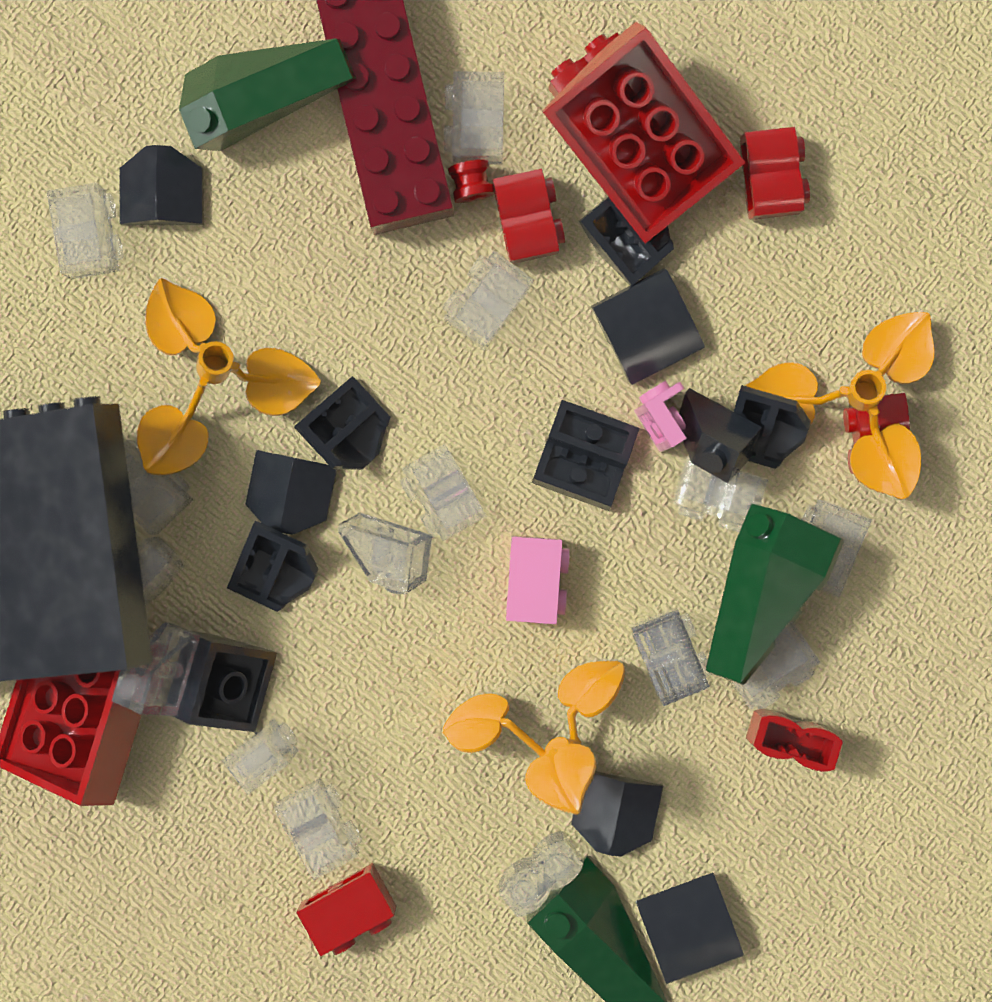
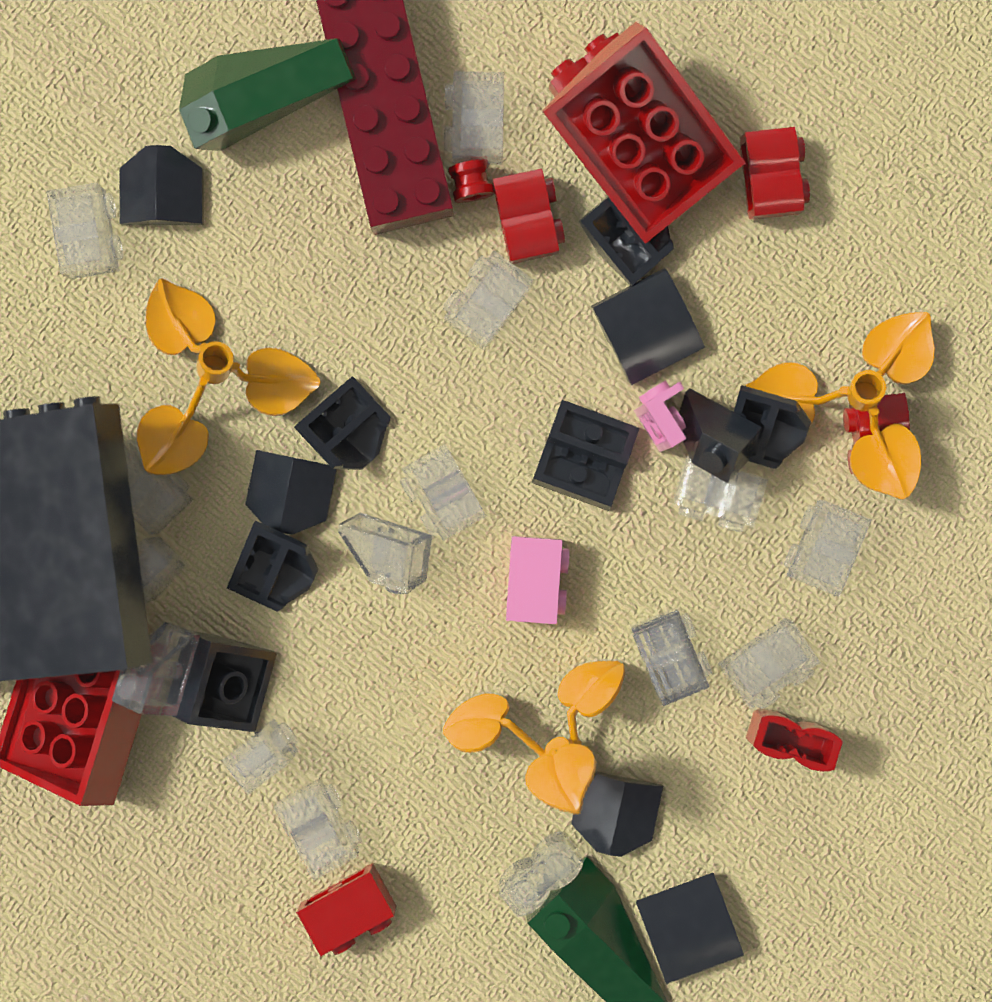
(768, 581): dark green wedge -> none

